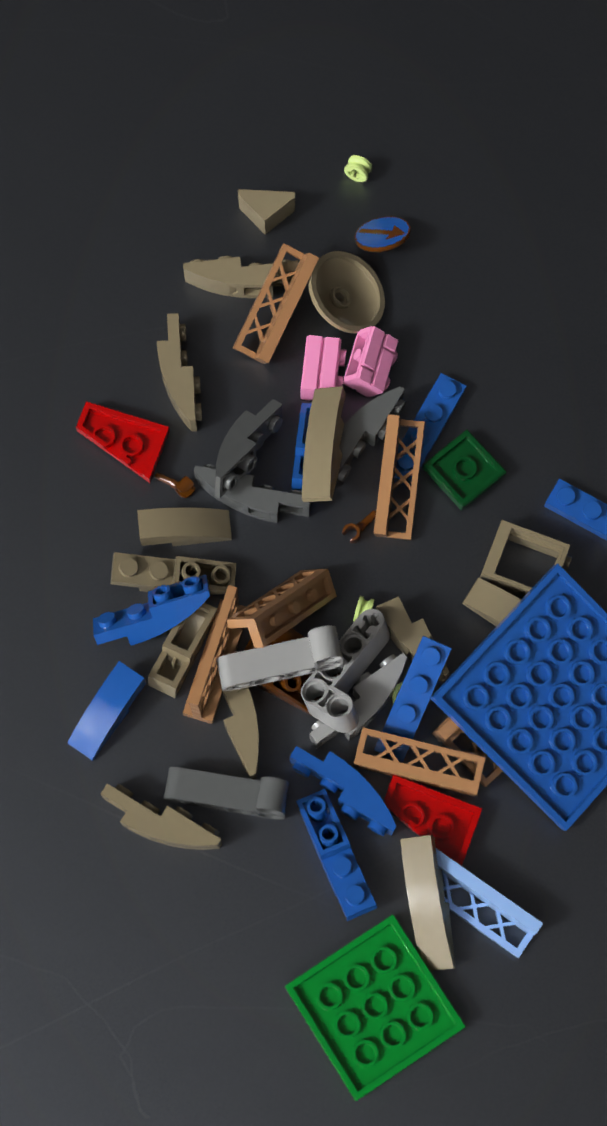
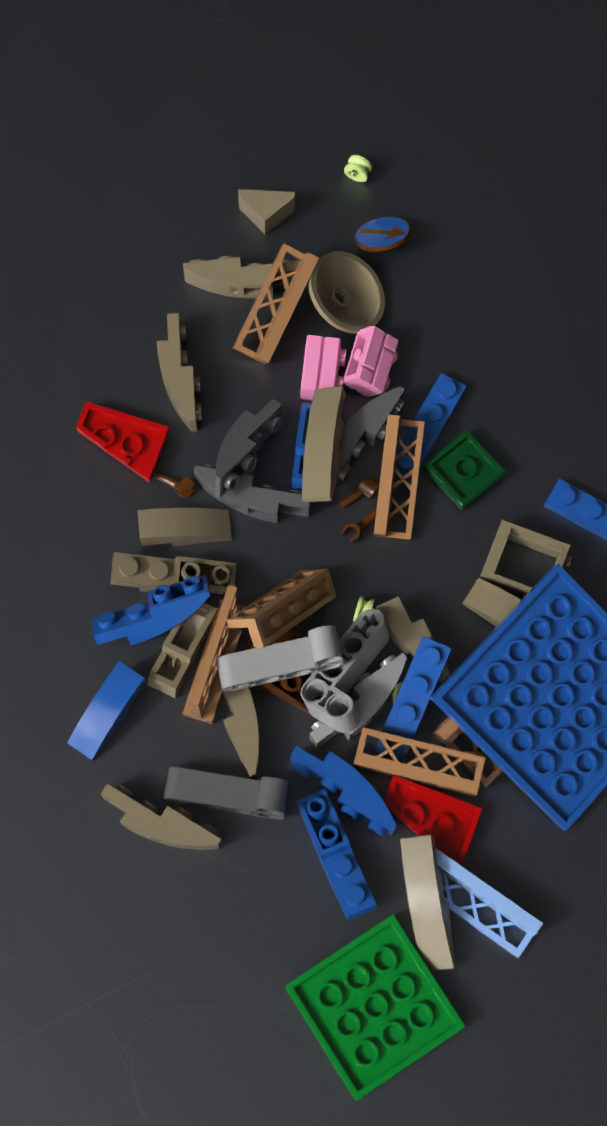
(366, 487): none -> reddish brown hand

